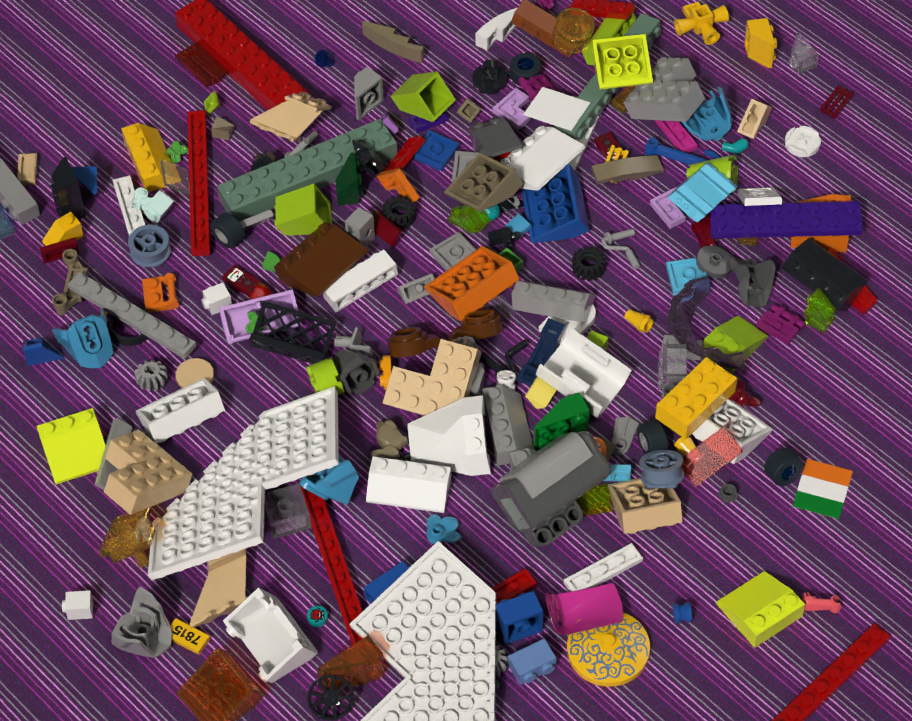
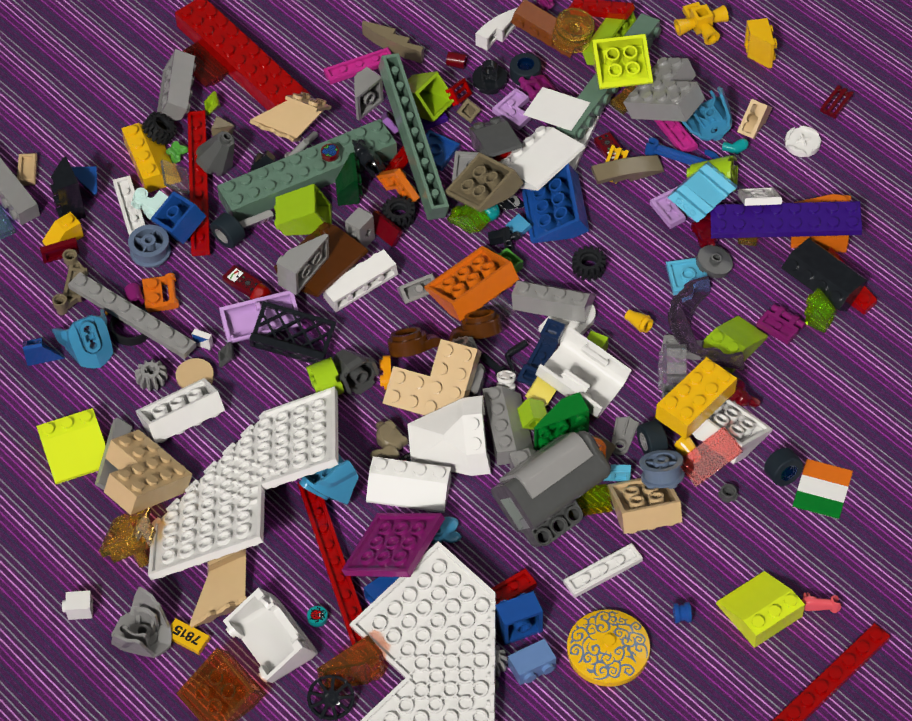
(134, 294): none -> magenta piece
(159, 128): none -> black tyre
(176, 85): none -> light grey slope
(178, 217): none -> blue brick
(202, 339): none -> white tile
(216, 154): none -> dark grey cone
(216, 297): white brick -> none
(226, 355): none -> dark grey slope
(253, 318): bright green piece -> none
(270, 261): bright green tile -> none
(286, 511): clear brick -> none
(302, 263): none -> light grey slope
(323, 59): clear blue plate -> none
(330, 152): none -> tile
(351, 67): none -> dark pink tile
(353, 343): light grey bracket -> none
(393, 544): none -> magenta plate
(413, 137): none -> sand green brick
(451, 250): light grey tile -> none
(454, 93): none -> red tile
(456, 60): none -> dark red piece
(531, 412): none -> lime brick
(593, 606): dark pink piece -> none
(608, 238): light grey piece -> none
(762, 274): dark grey piece -> none
(803, 55): clear slope -> none

